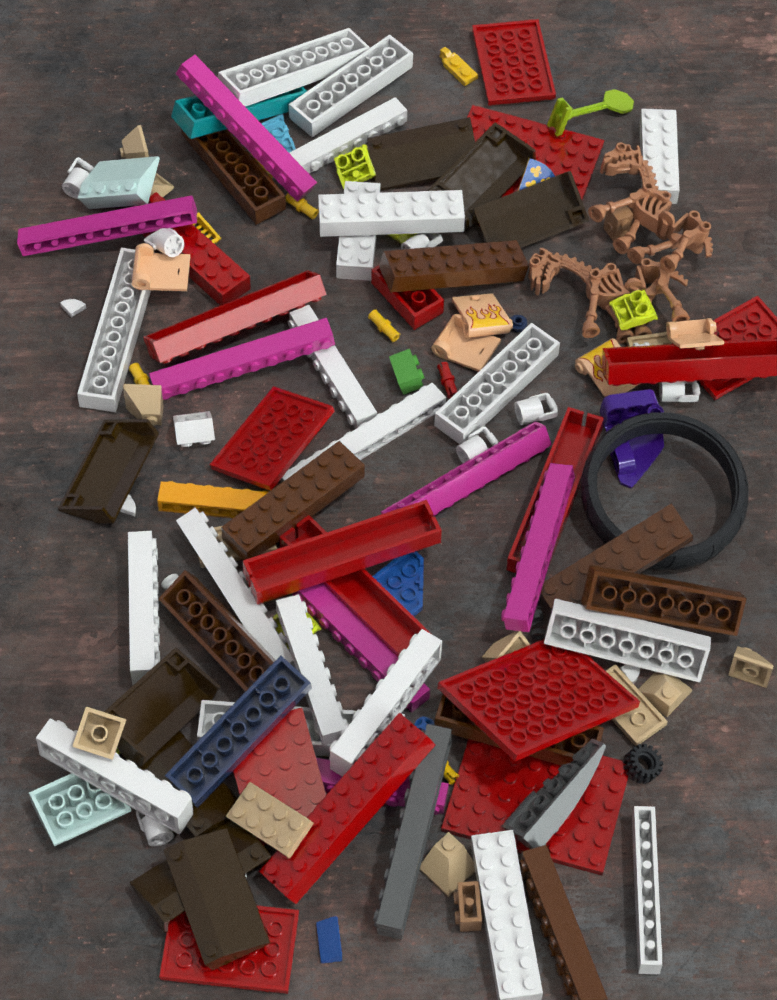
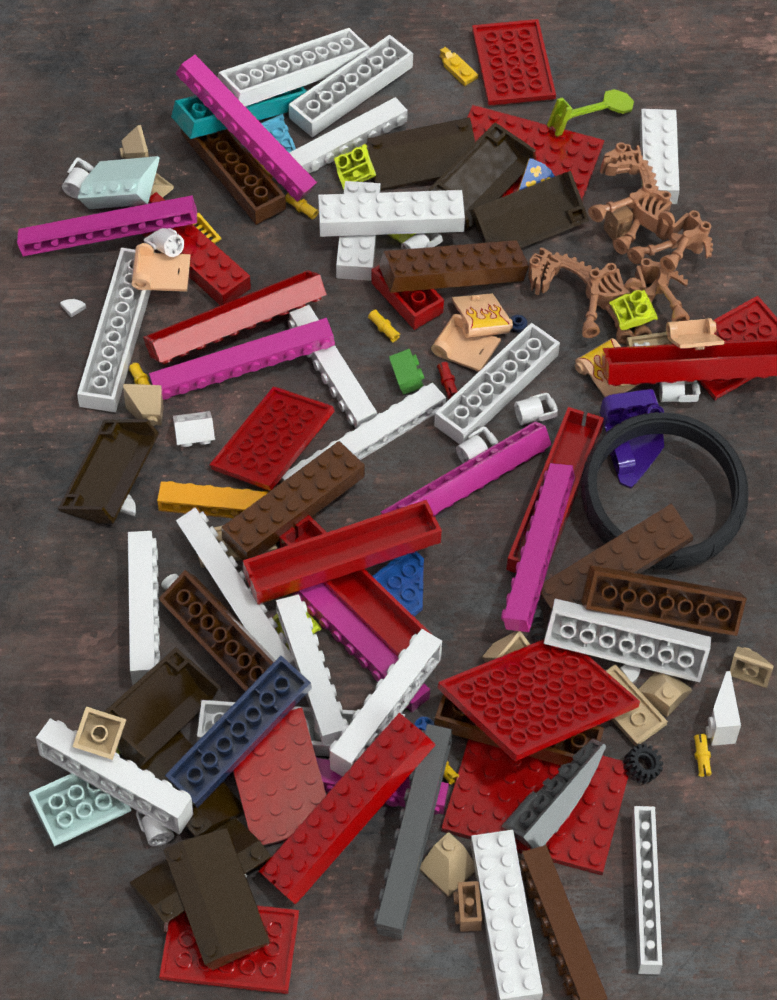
(269, 820): tan plate -> none
(329, 940): blue slope -> none
(702, 755): none -> yellow pin
(725, 719): none -> white slope

